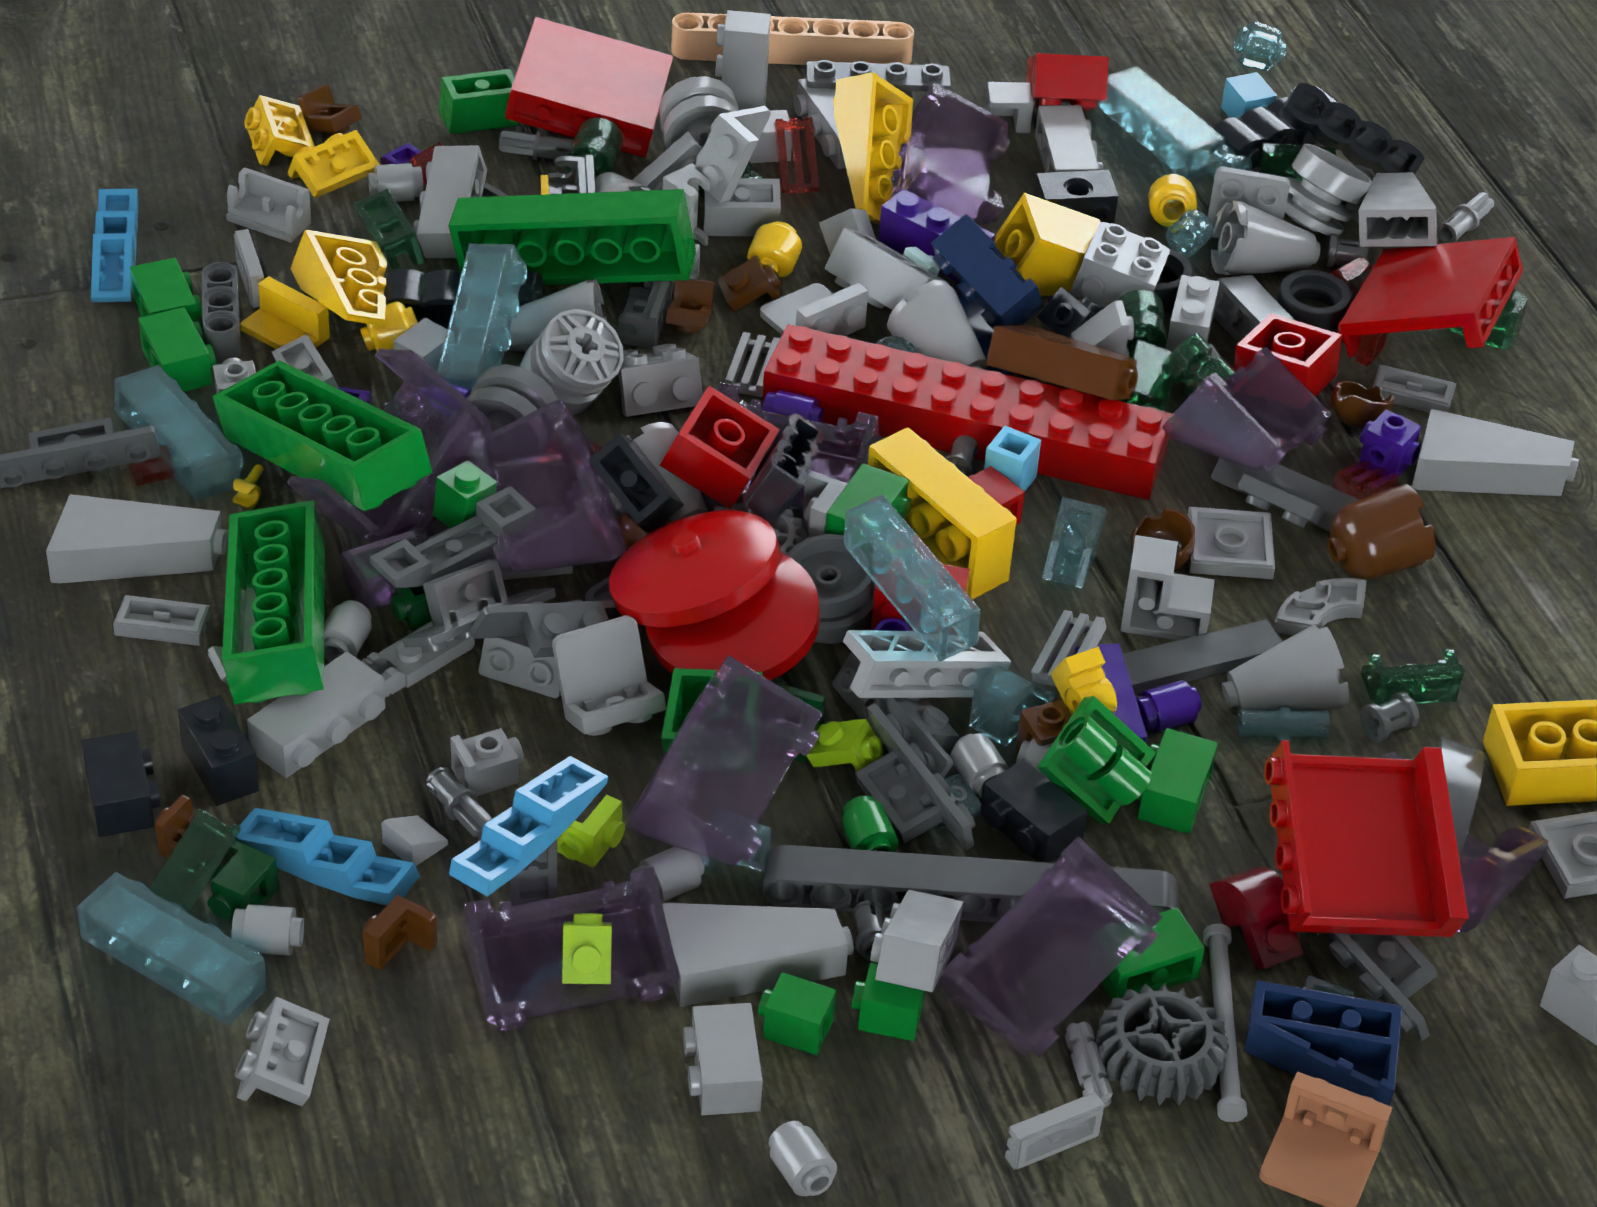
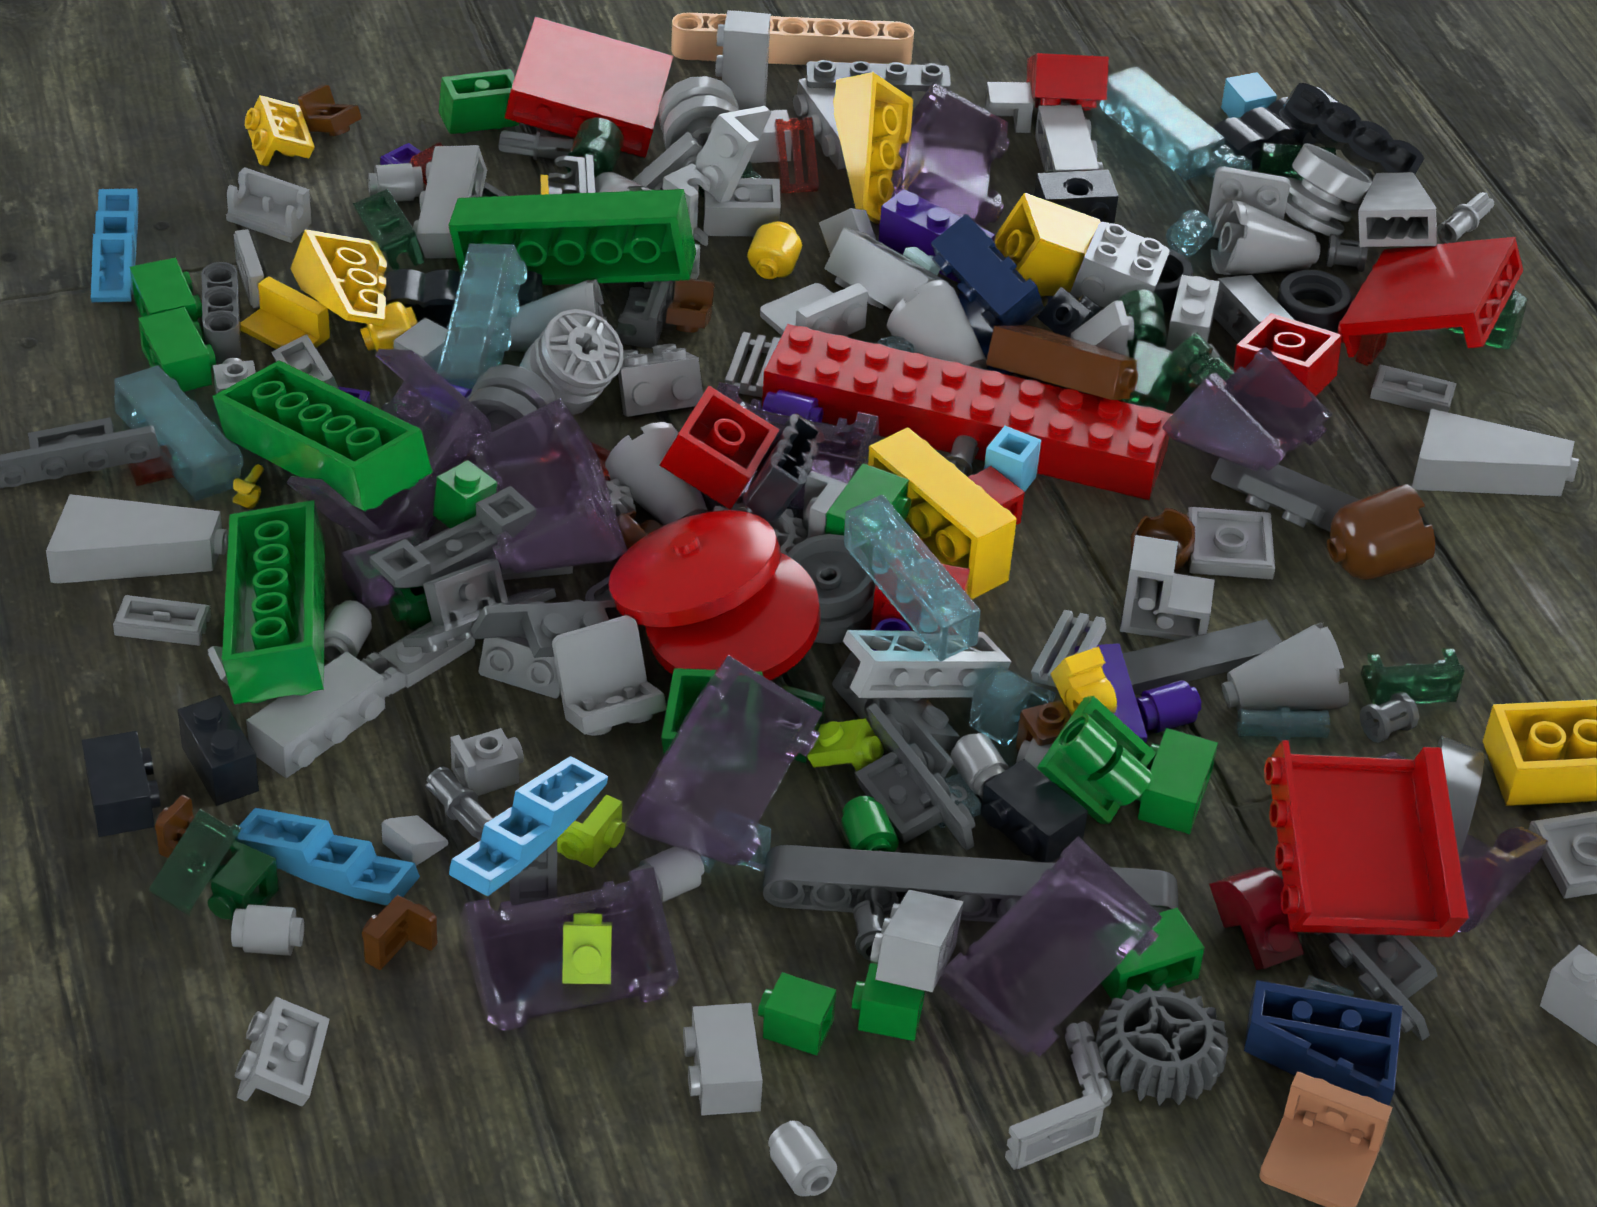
(172, 947): clear light blue brick -> none
(333, 164): yellow bracket -> none
(636, 482): black brick -> none
(746, 948): light grey slope -> none
(749, 282): reddish brown bracket -> none
(1074, 542): clear light blue slope -> none
(1170, 198): yellow head -> none
(1218, 937): light grey bar -> none
(1259, 45): clear light blue head -> none
(1321, 604): light grey tile -> none
(1352, 269): tile -> none
(1357, 478): clear red tile -> none
(1358, 405): reddish brown hair -> none
(1393, 438): dark purple brick -> none

